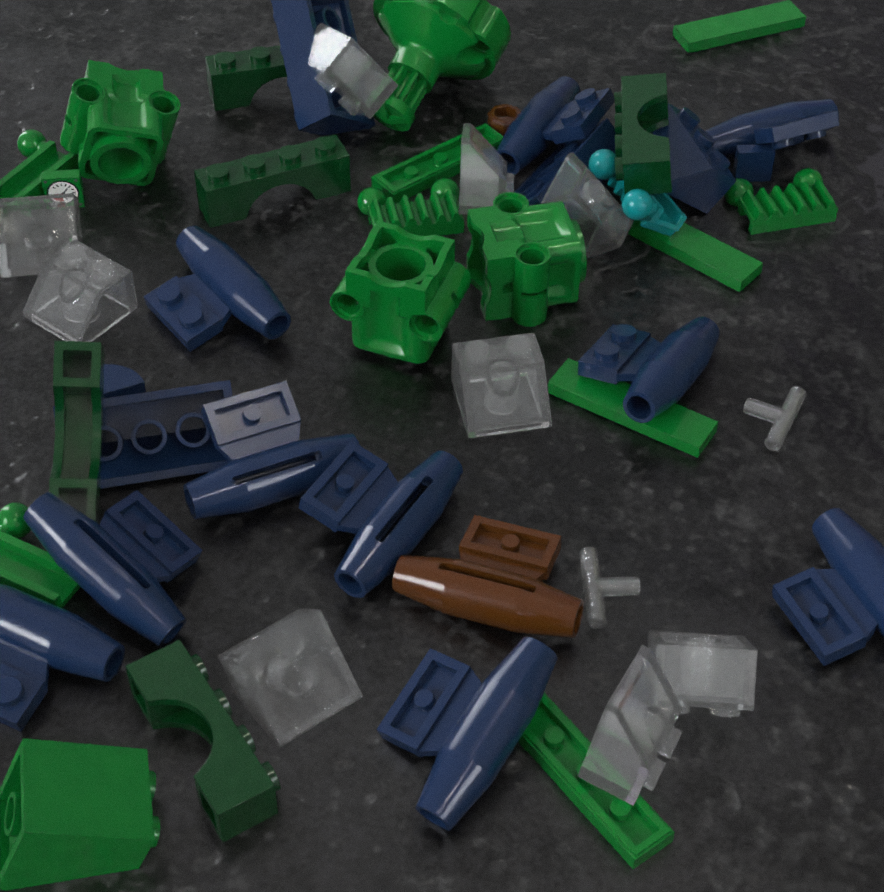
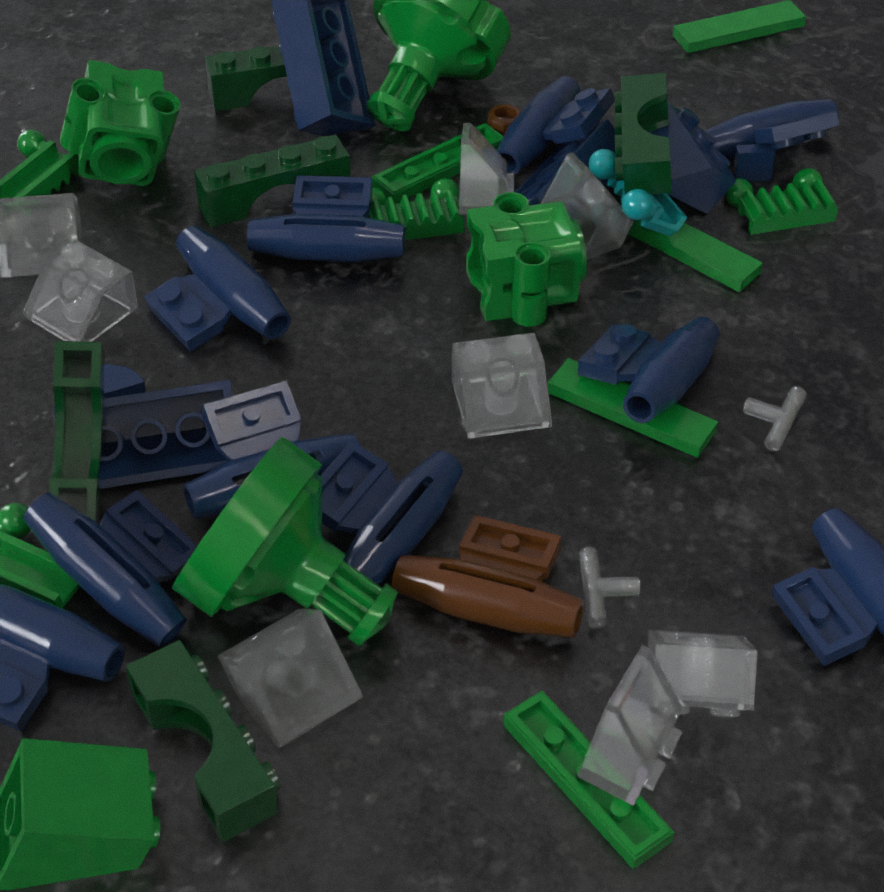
(63, 182): green tile -> none
(274, 544): none -> green piece
(328, 224): none -> dark blue plate
(349, 71): clear slope -> none
(401, 292): green piece -> none
(466, 723): dark blue plate -> none

